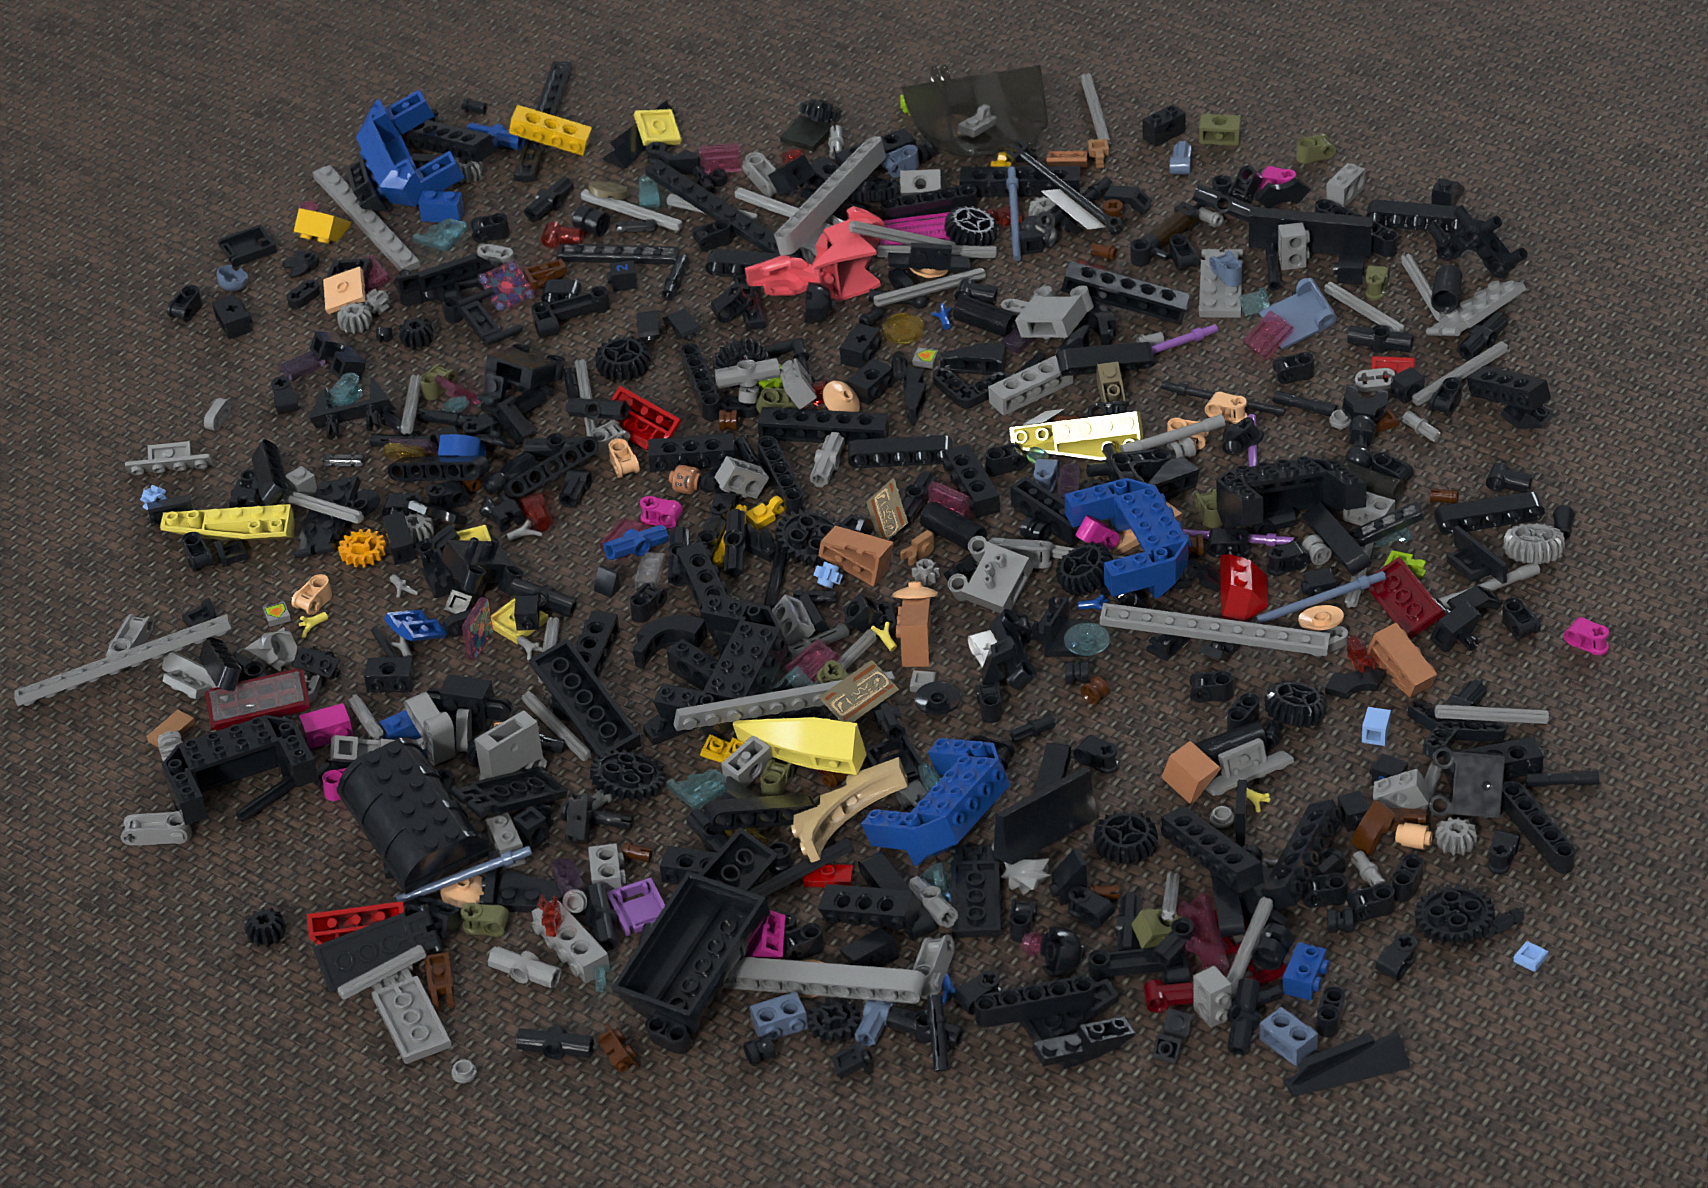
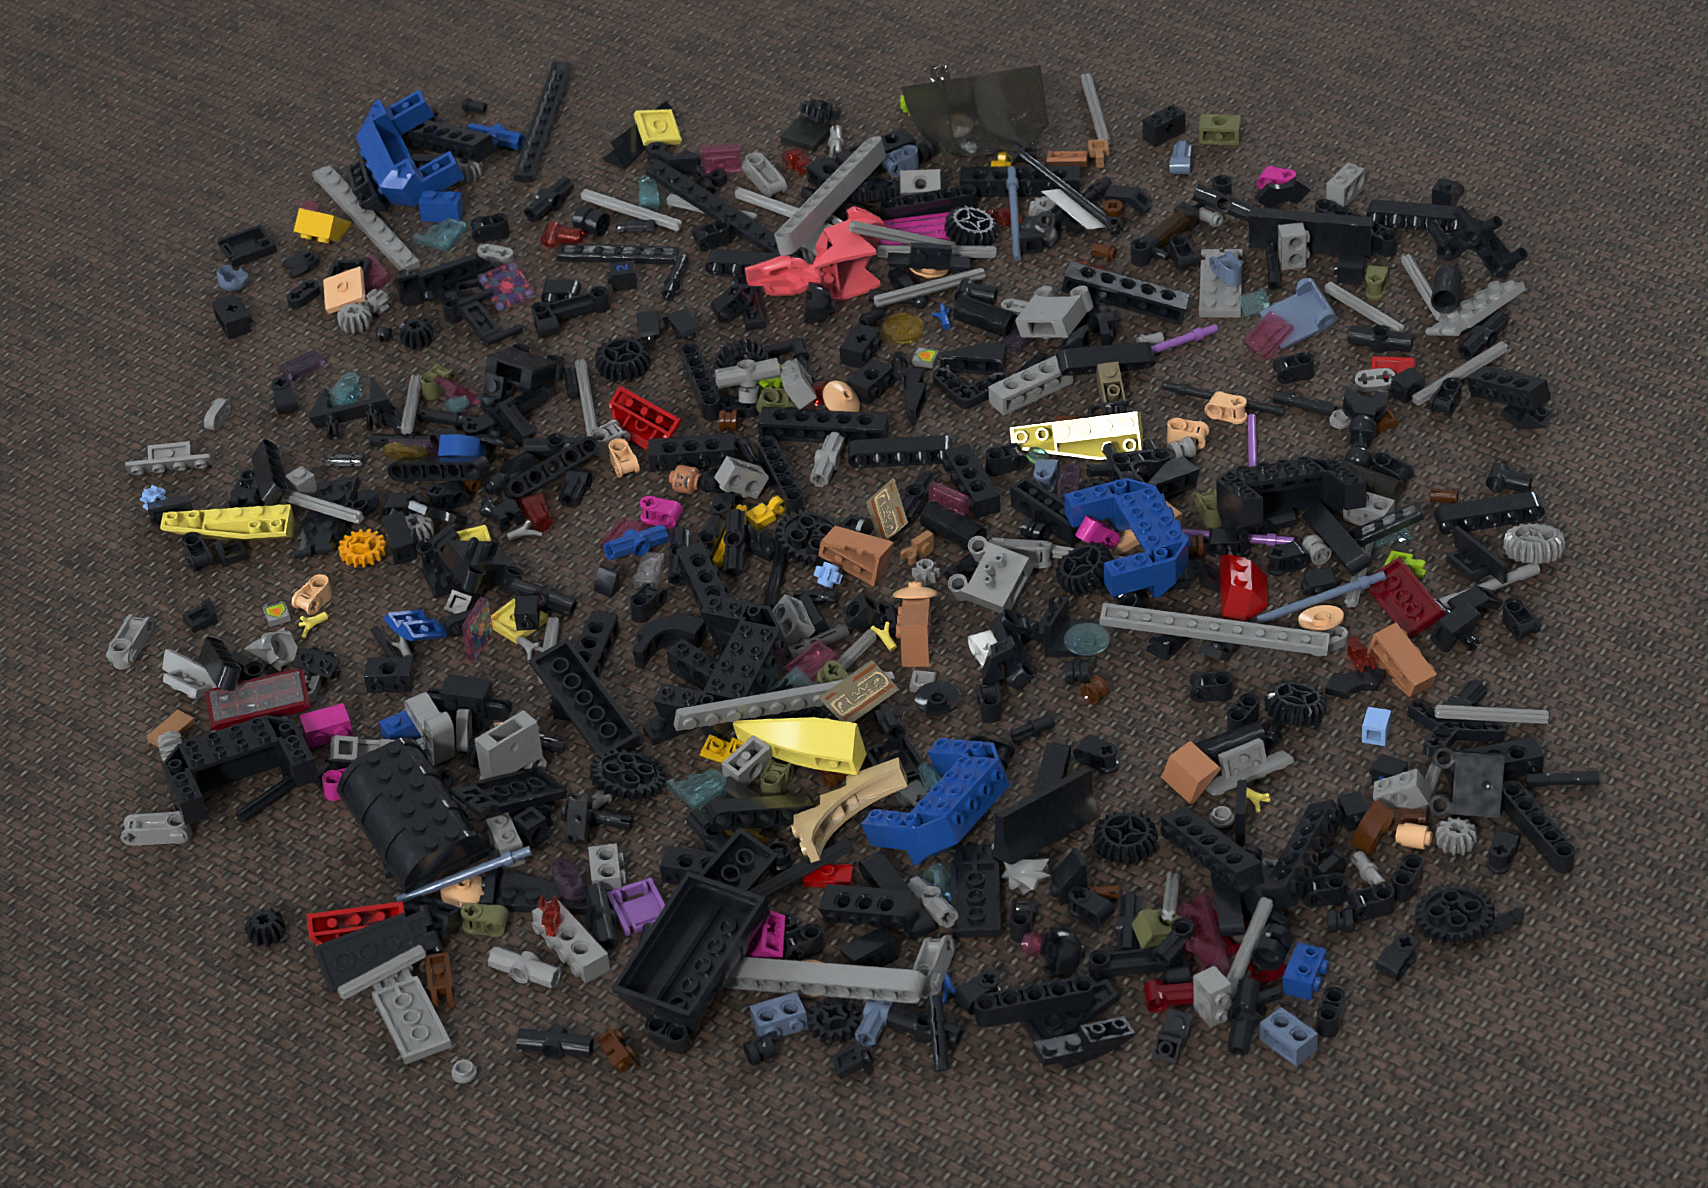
(114, 663): light grey plate -> none
(185, 303): black piece -> none
(333, 348): black arch -> none
(365, 717): light grey axle -> none
(401, 586): light grey bar -> none
(540, 273): reddish brown wing -> none
(550, 130): yellow brick -> none
(556, 726): light grey axle -> none
(575, 901): light grey plate -> none
(588, 408): black piece -> none
(599, 979): clear light blue tile -> none
(607, 189): dark tan tile -> none
(636, 852): reddish brown pin -> none
(792, 174): black brick -> none
(978, 123): light grey hinge -> none
(1043, 416): white sticker -> none
(1093, 604): blue bar -> none
(1204, 426): light grey piece -> none
(1241, 436): black piece -> none
(1245, 187): black piece -> none
(1311, 149): olive piece -> none
(1349, 1063): black wedge -> none
(1421, 426): light grey axle -> none
(1530, 956): light blue tile -> none
(1564, 519): black cone -> none
(1586, 634): dark pink piece -> none

